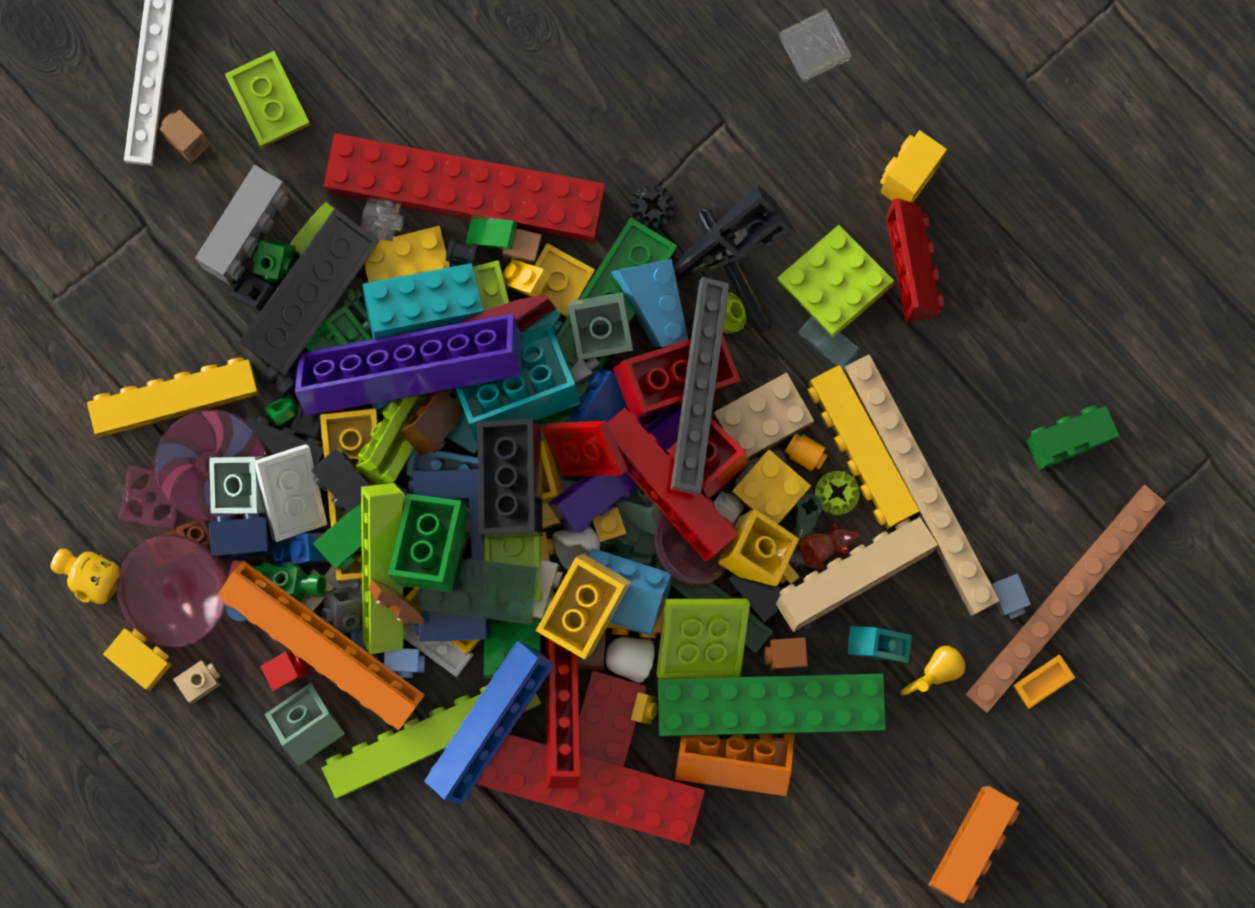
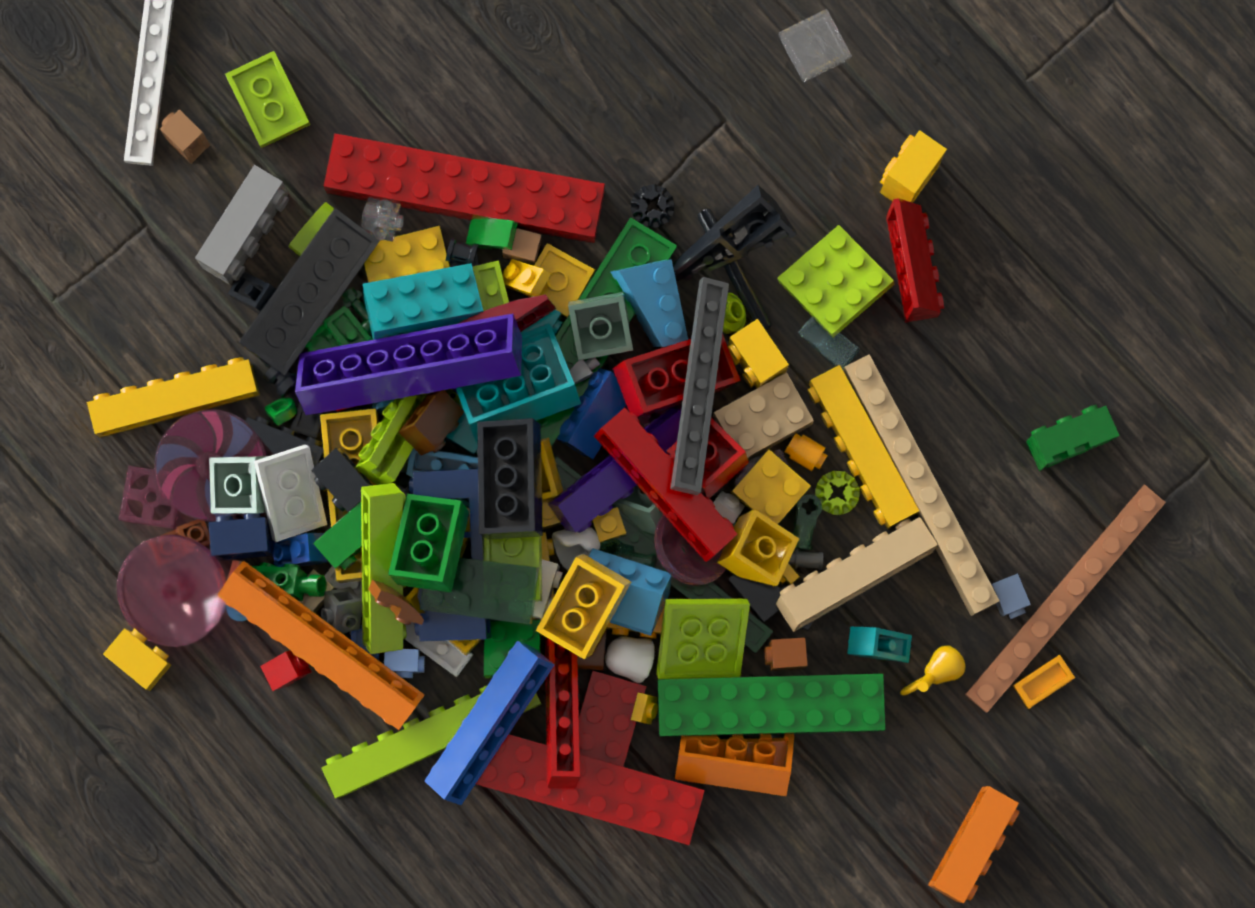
(89, 575): yellow piece -> none
(198, 681): tan brick -> none
(273, 259): green brick -> none
(304, 724): sand green slope -> none
(584, 448): red plate -> none
(756, 355): none -> yellow brick
(823, 546): clear red animal -> none

